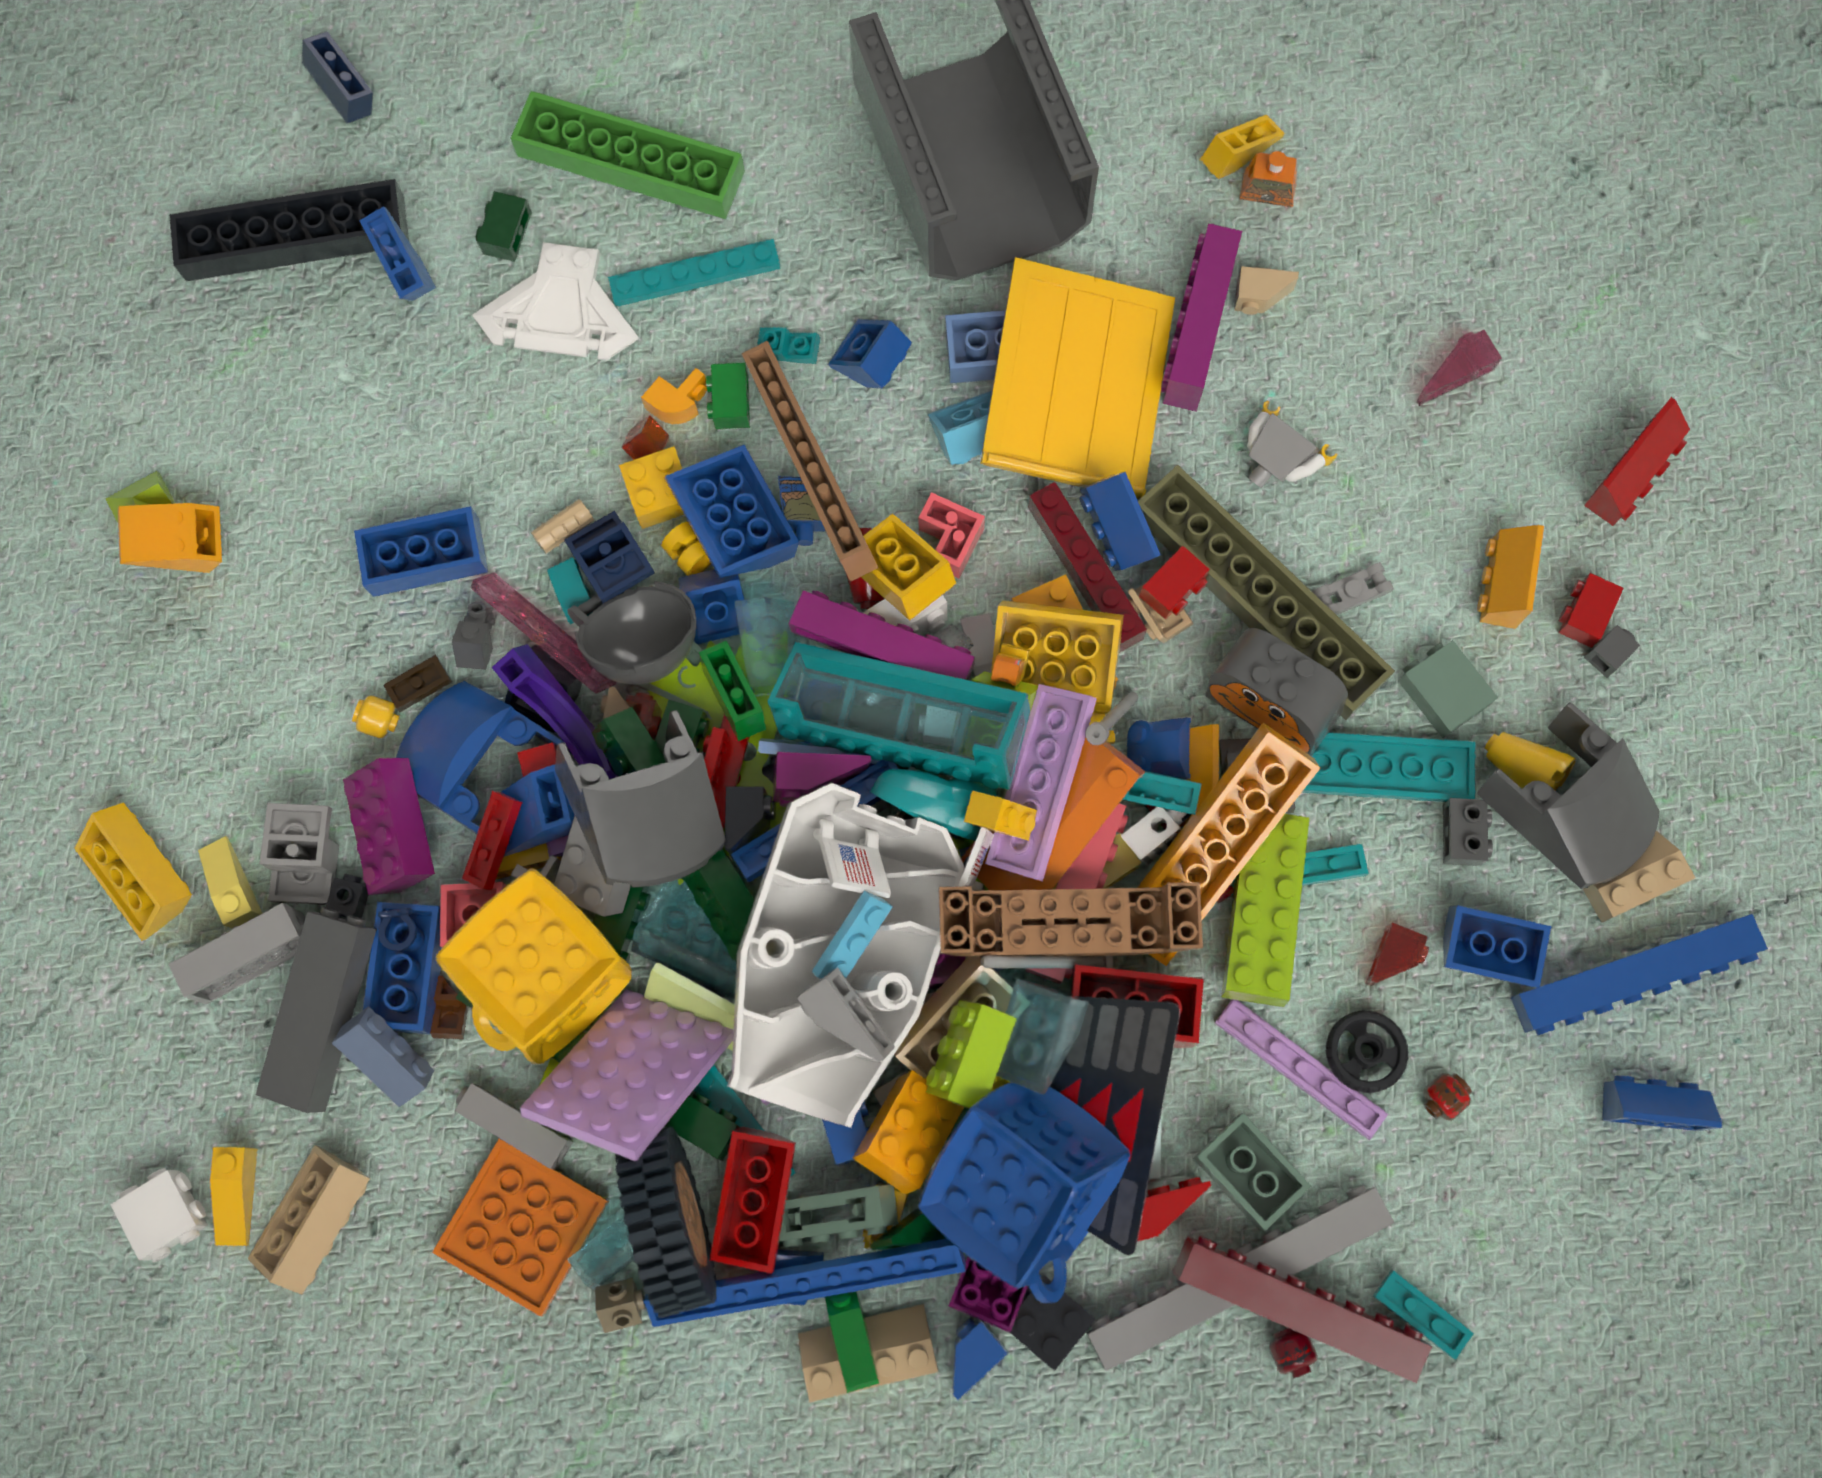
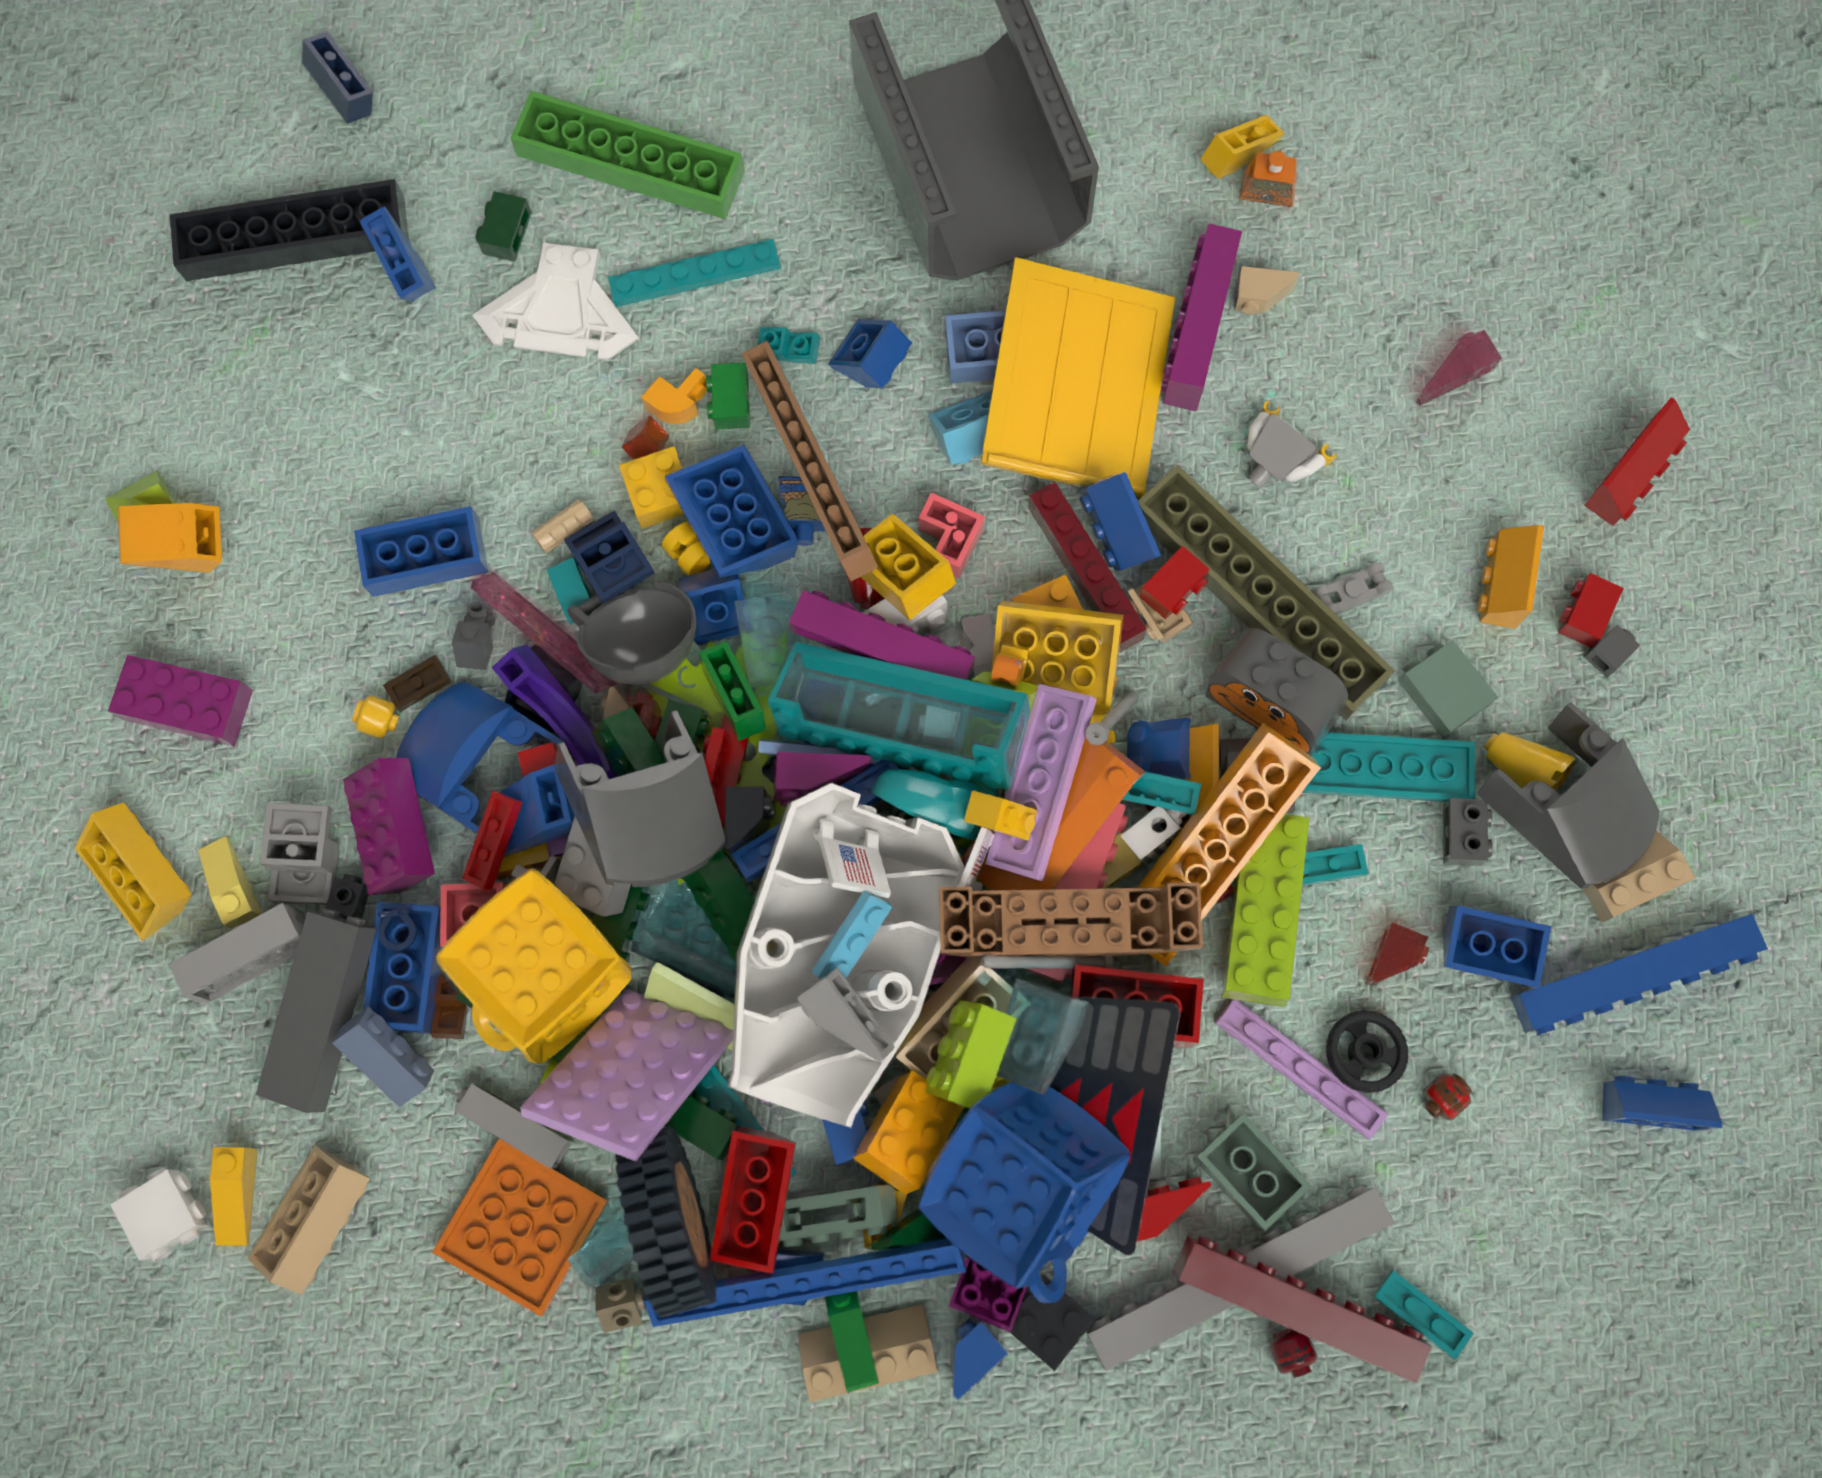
(180, 700): none -> magenta brick

